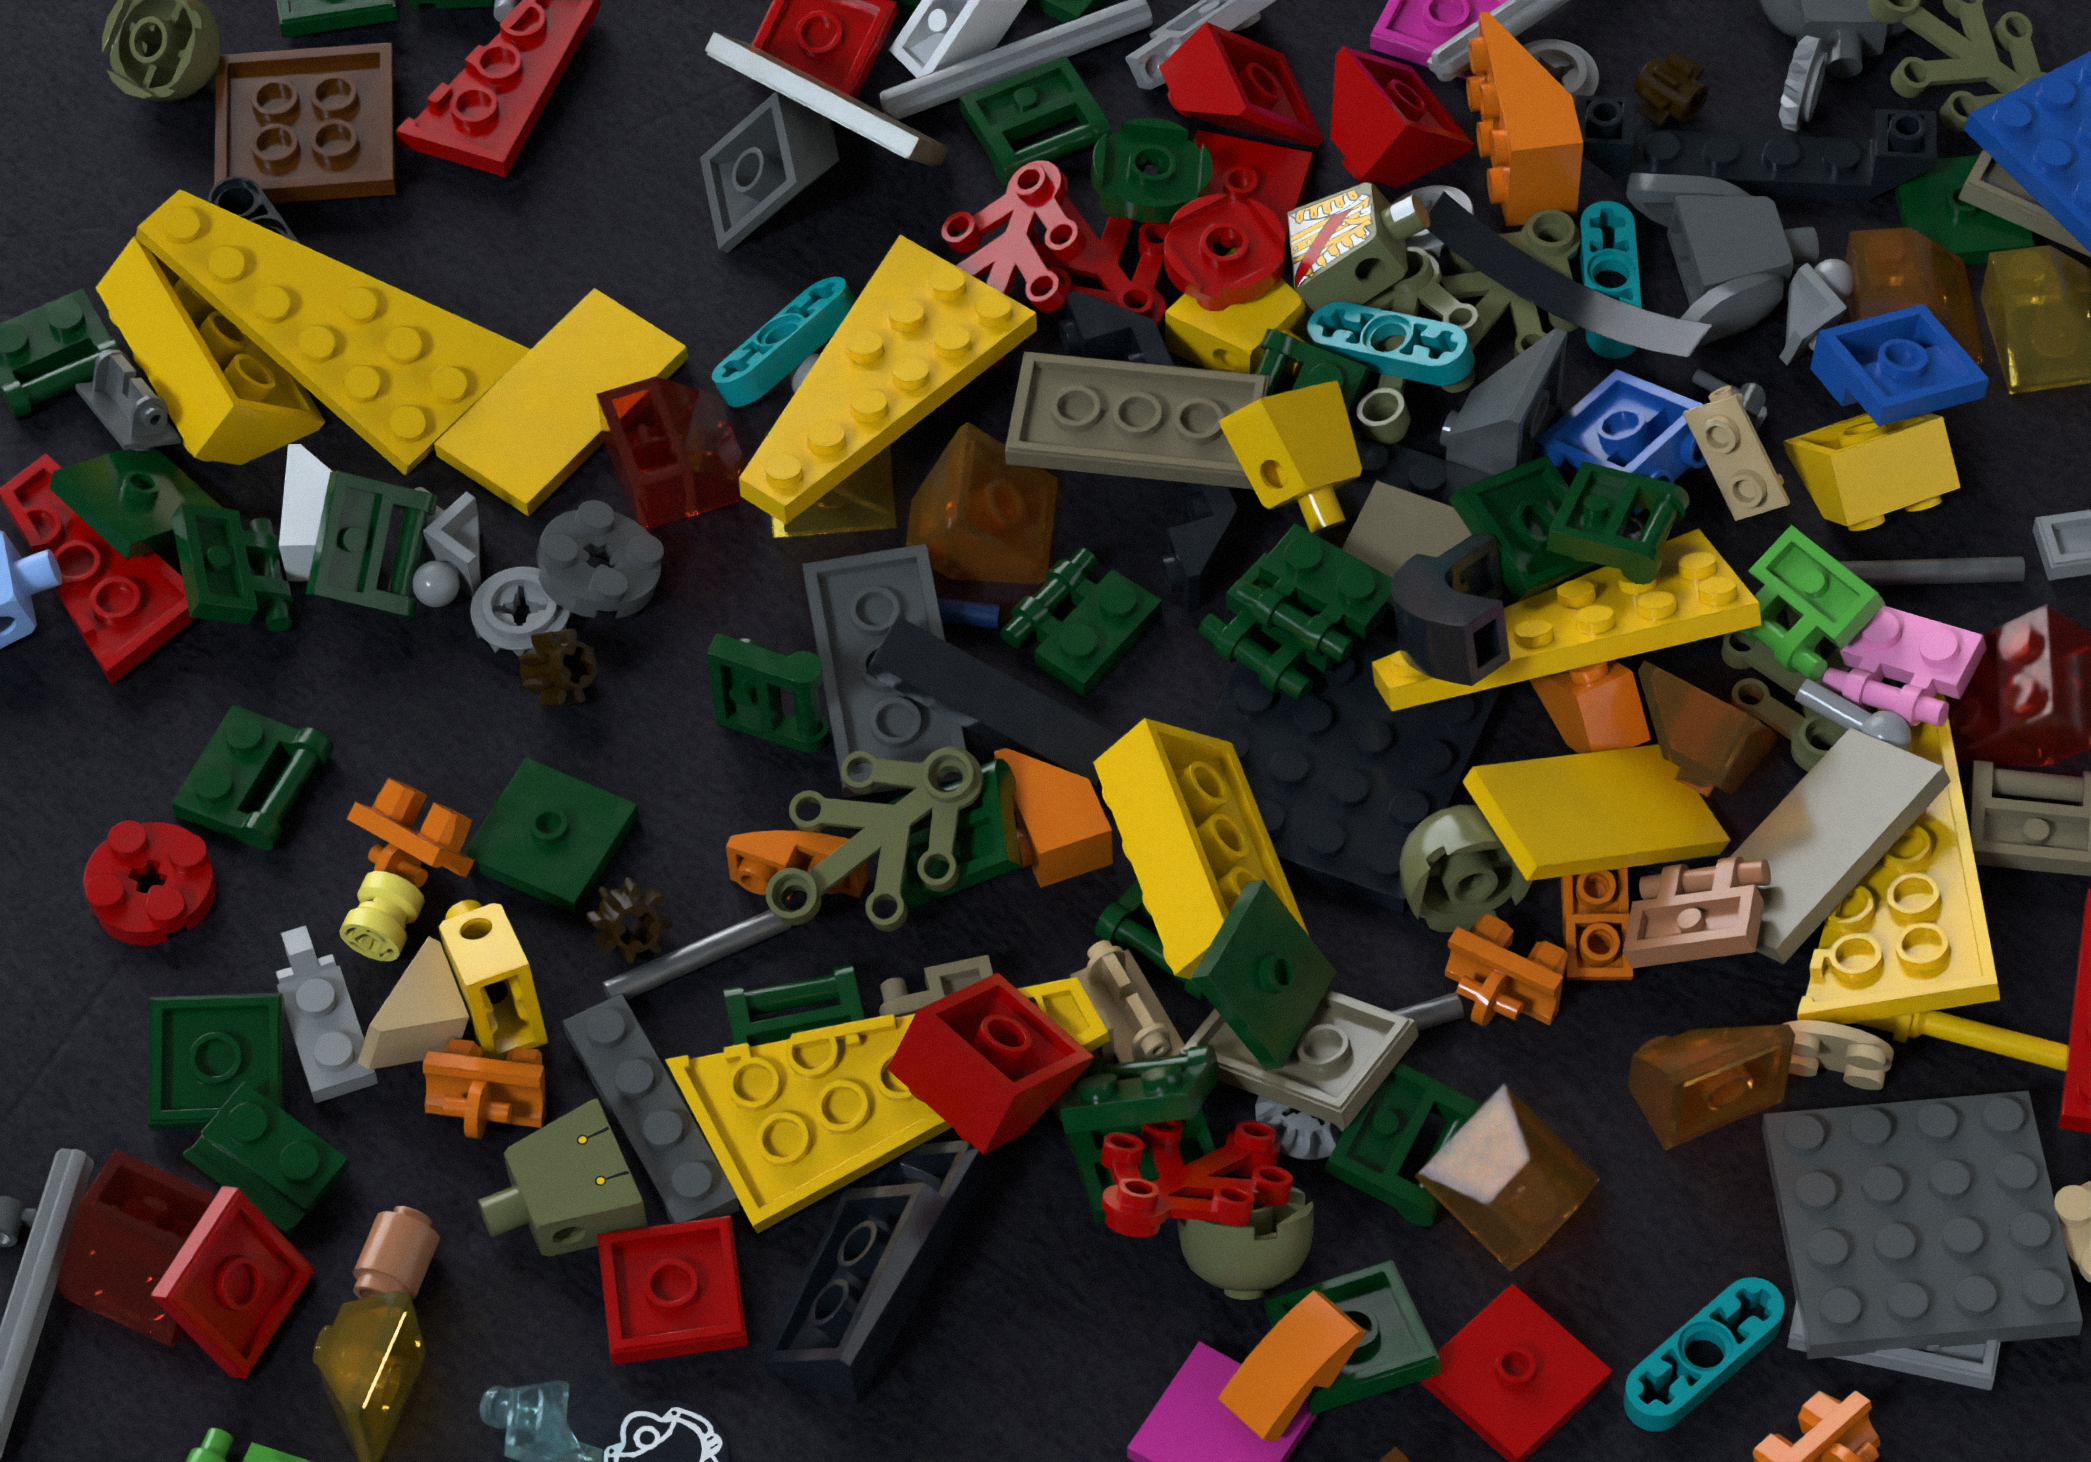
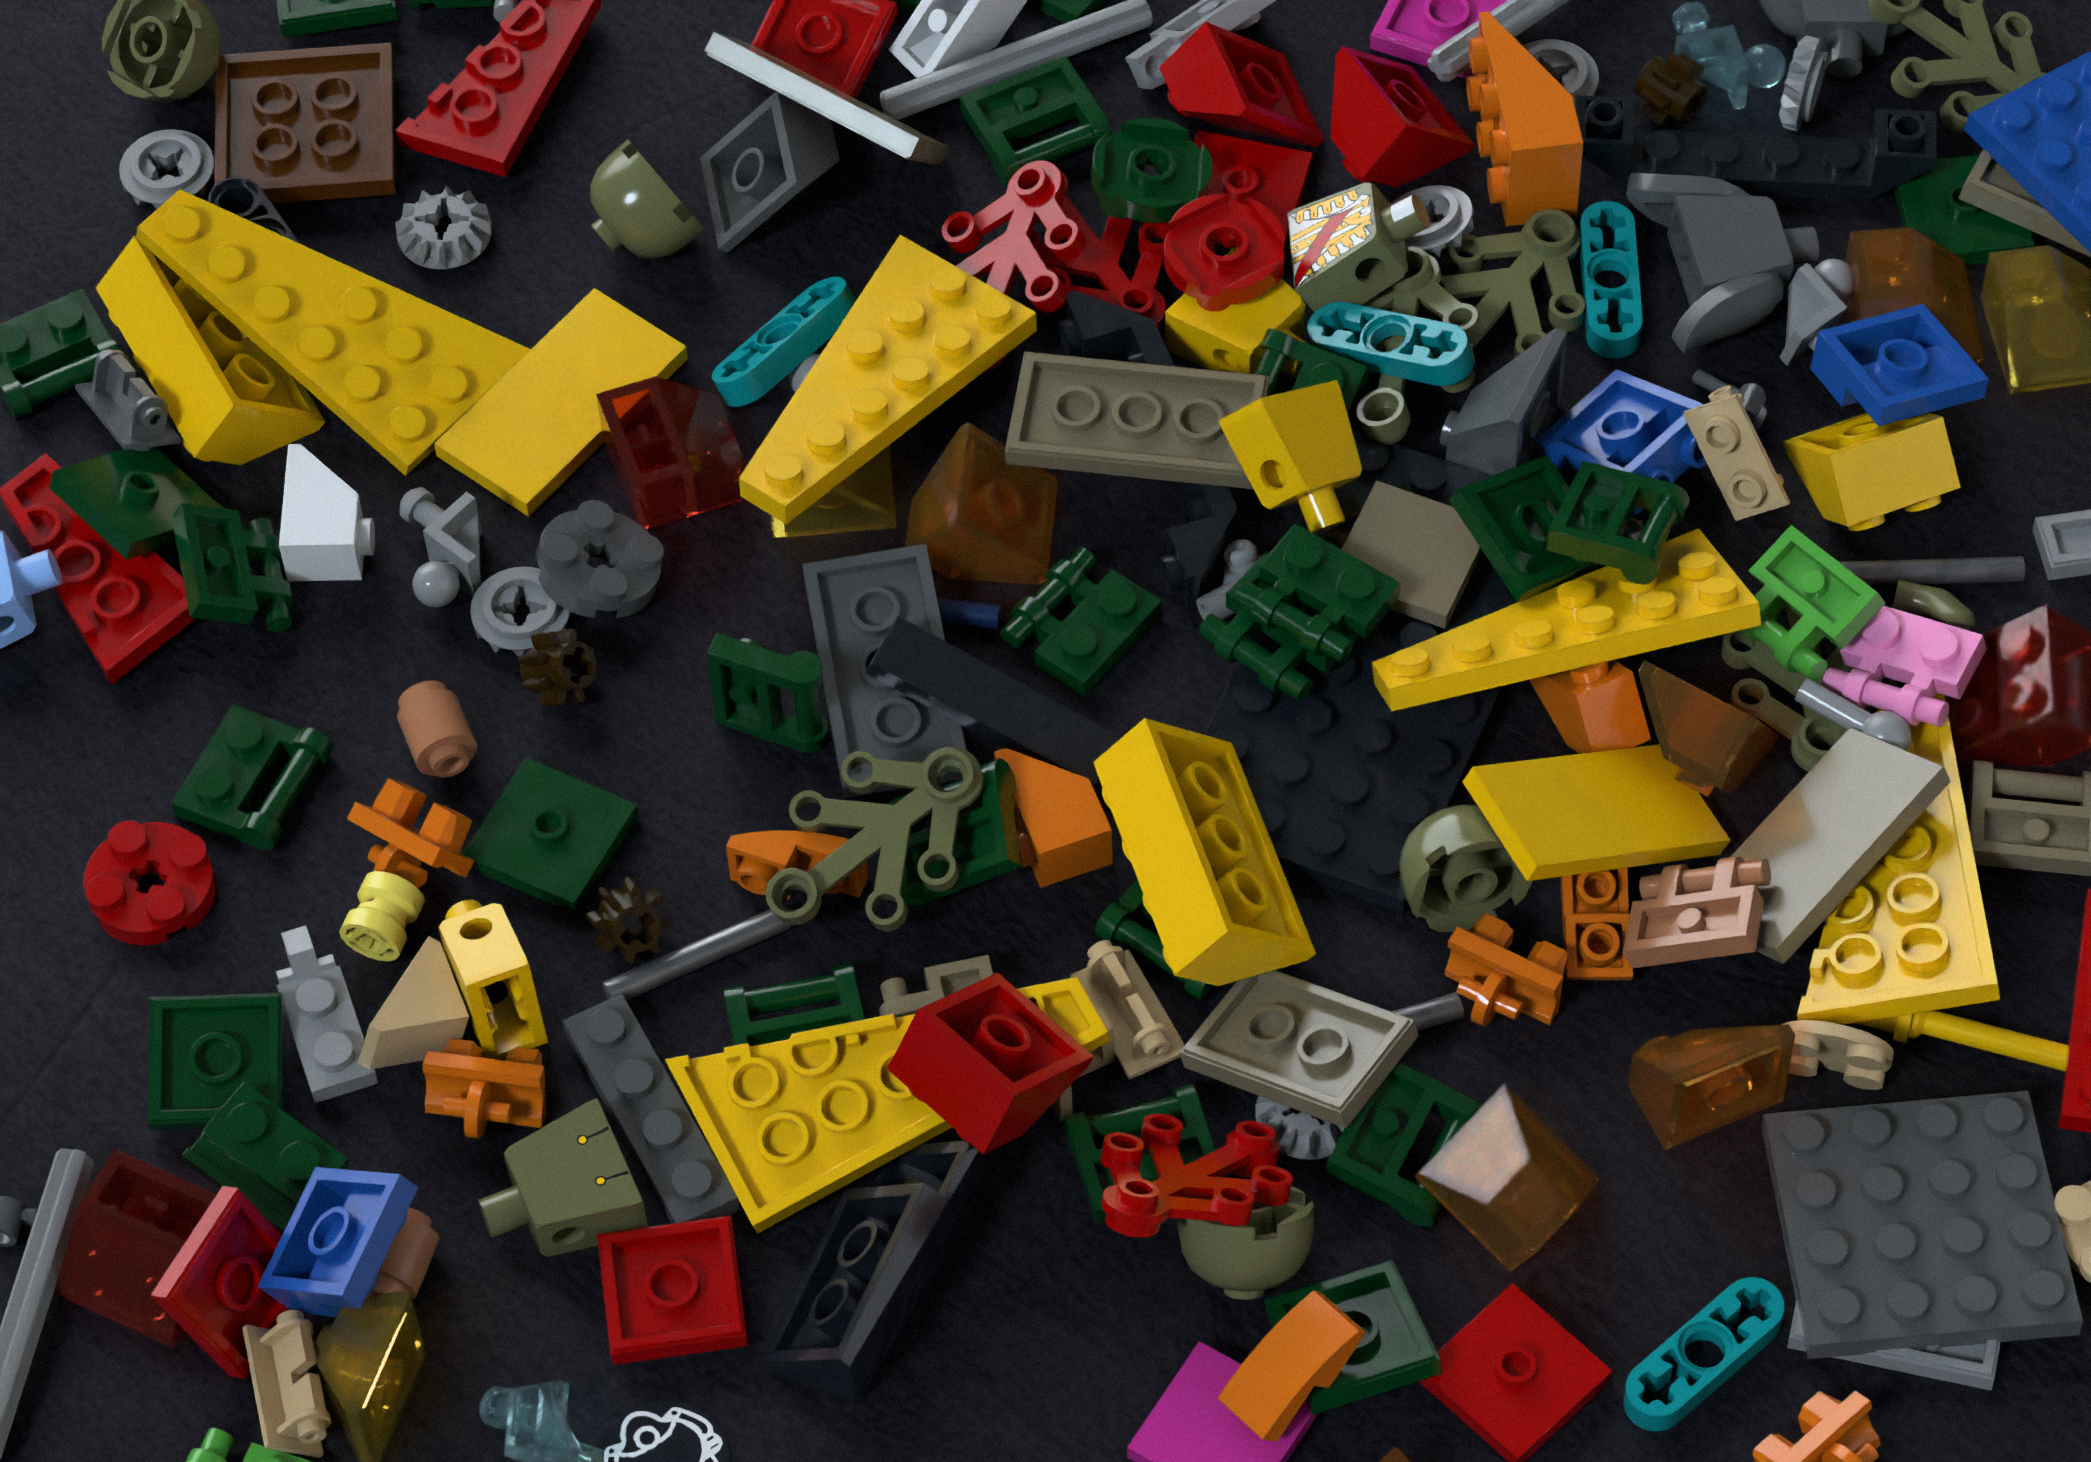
(166, 151): none -> light grey gear
(285, 1393): none -> tan hinge
(337, 1240): none -> blue plate
(354, 540): dark green plate -> none
(435, 729): none -> nougat brick
(464, 237): none -> light grey gear
(638, 207): none -> olive cylinder
(1140, 1091): dark green plate -> none
(1239, 558): none -> light grey arm
(1264, 974): dark green plate -> none
(1450, 613): black arch -> none
(1557, 292): black sticker -> none
(1723, 55): none -> clear light blue piece
(1933, 604): none -> olive arm

